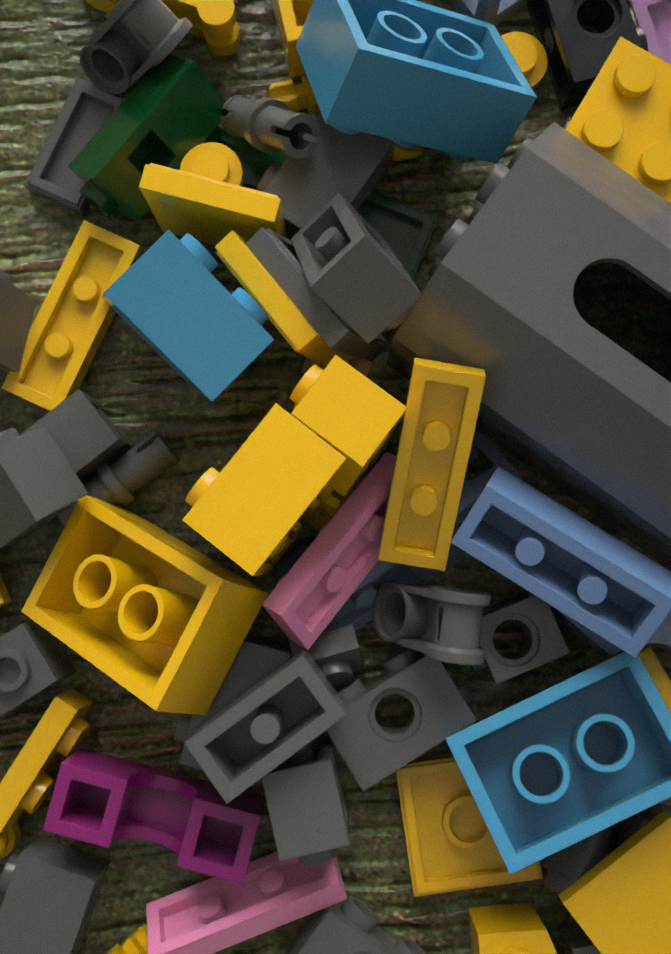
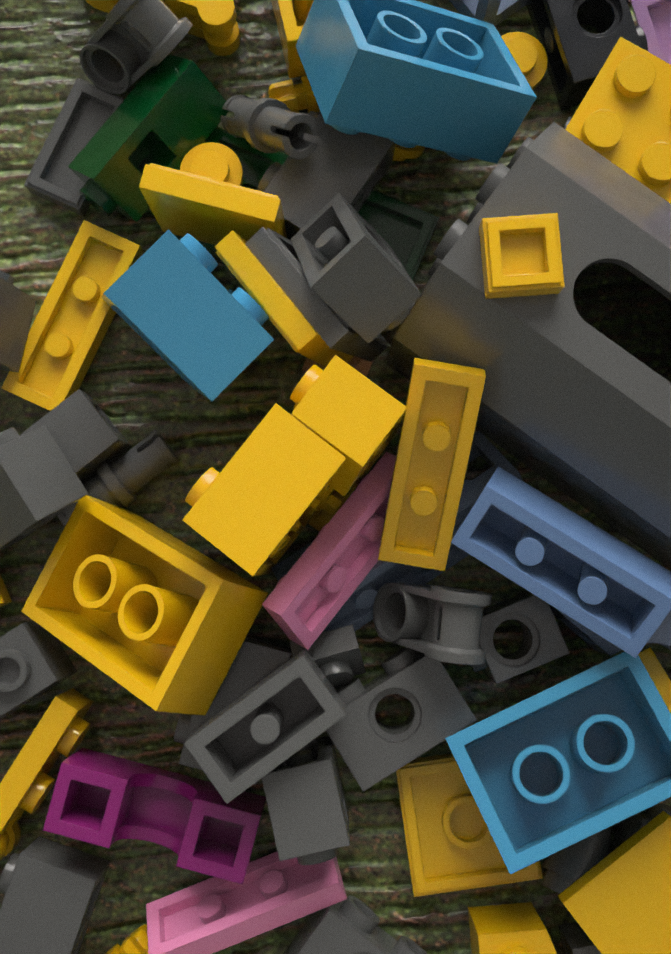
(521, 255): none -> yellow tile

